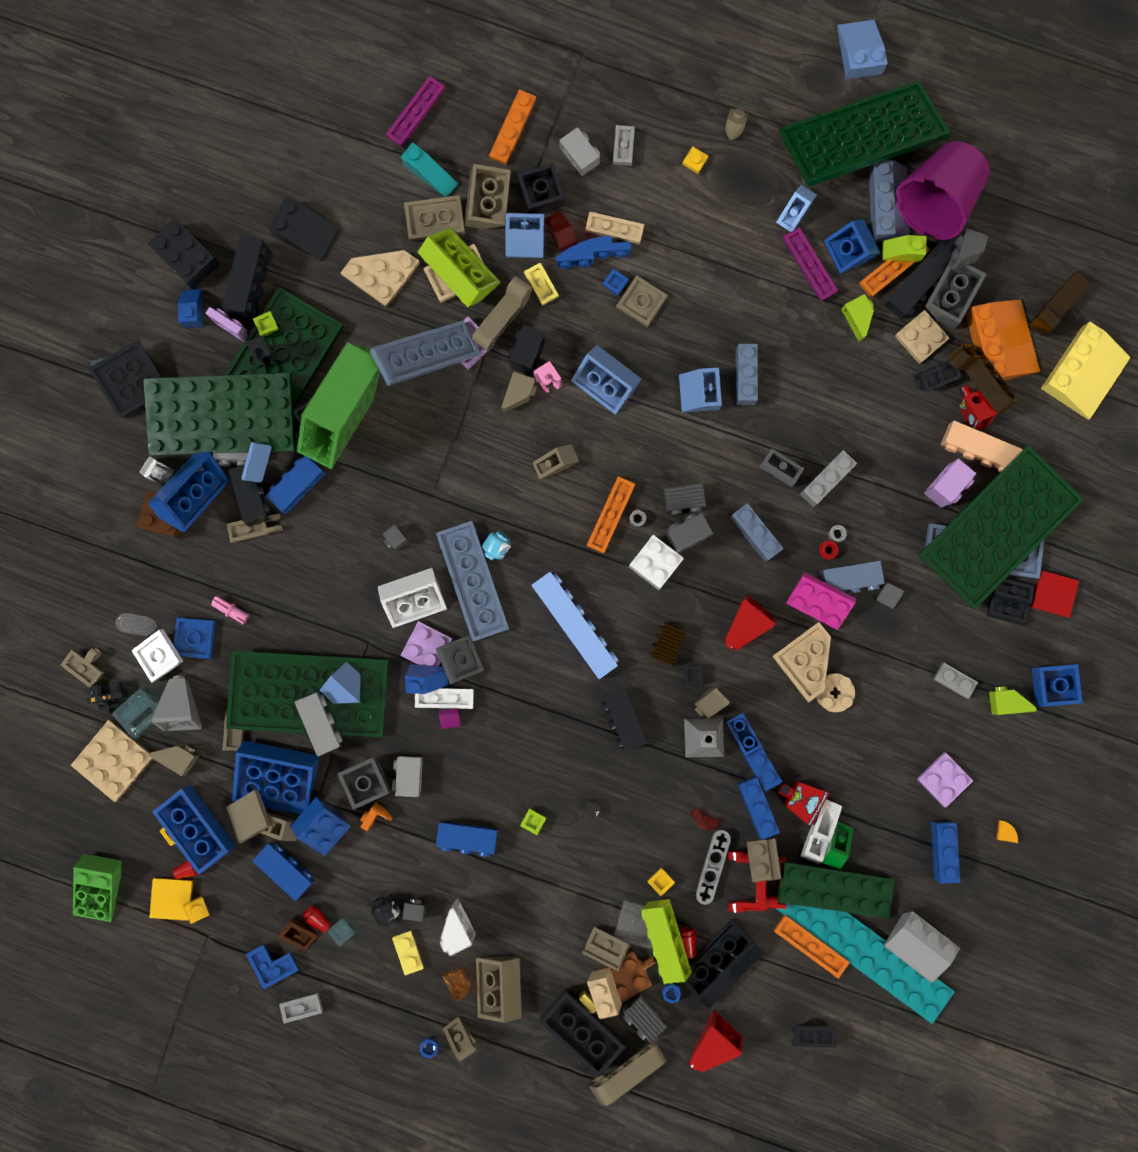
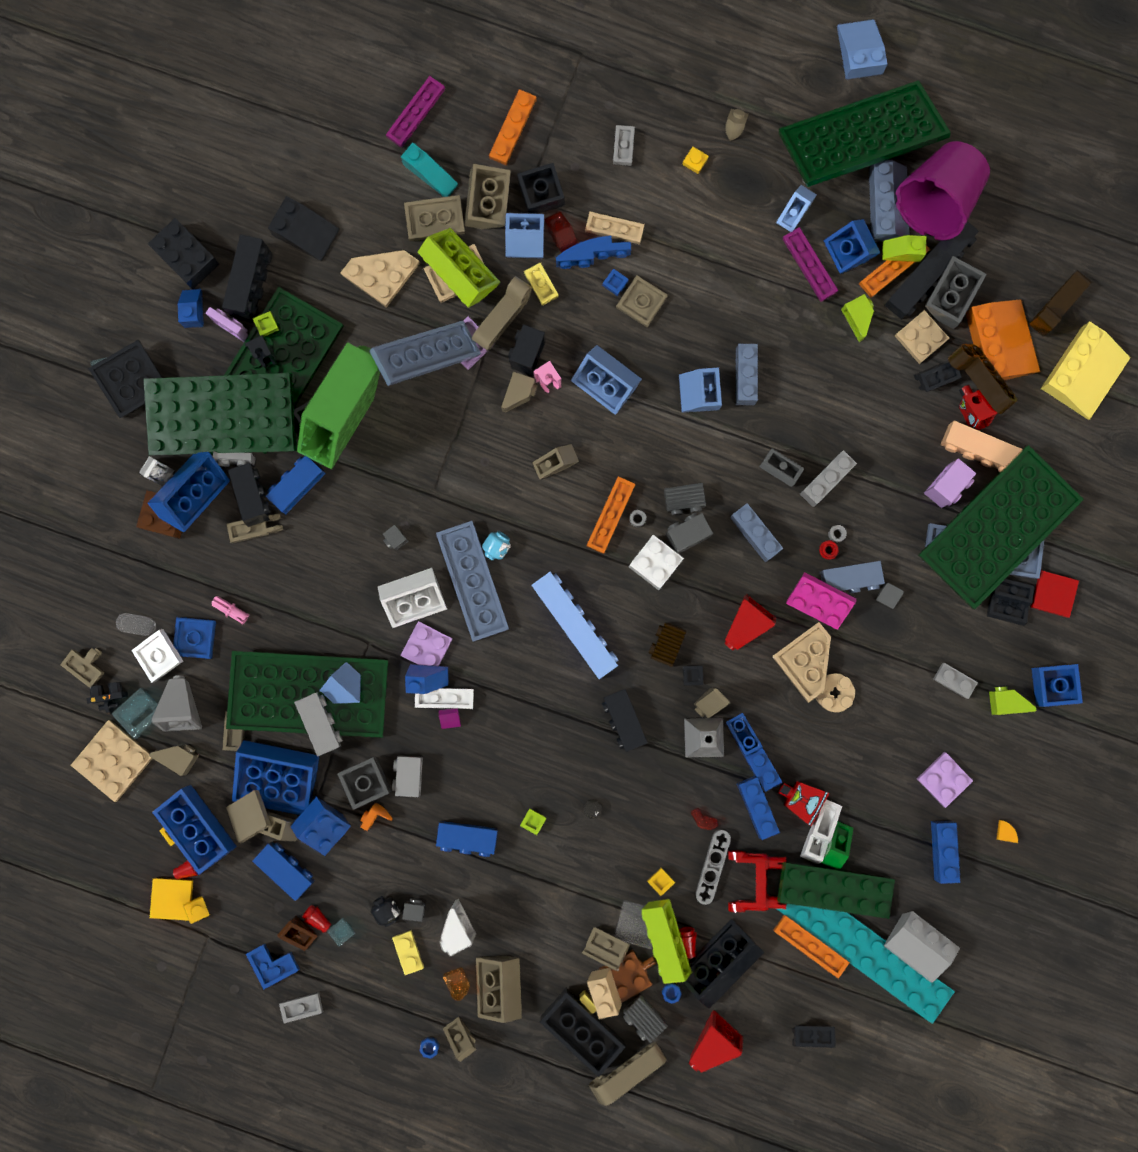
(96, 887): bright green slope -> none
(256, 462): medium blue slope -> none
(459, 659): dark grey plate -> none
(579, 151): light grey brick -> none
(763, 860): dark tan plate -> none
(969, 248): dark grey slope -> none

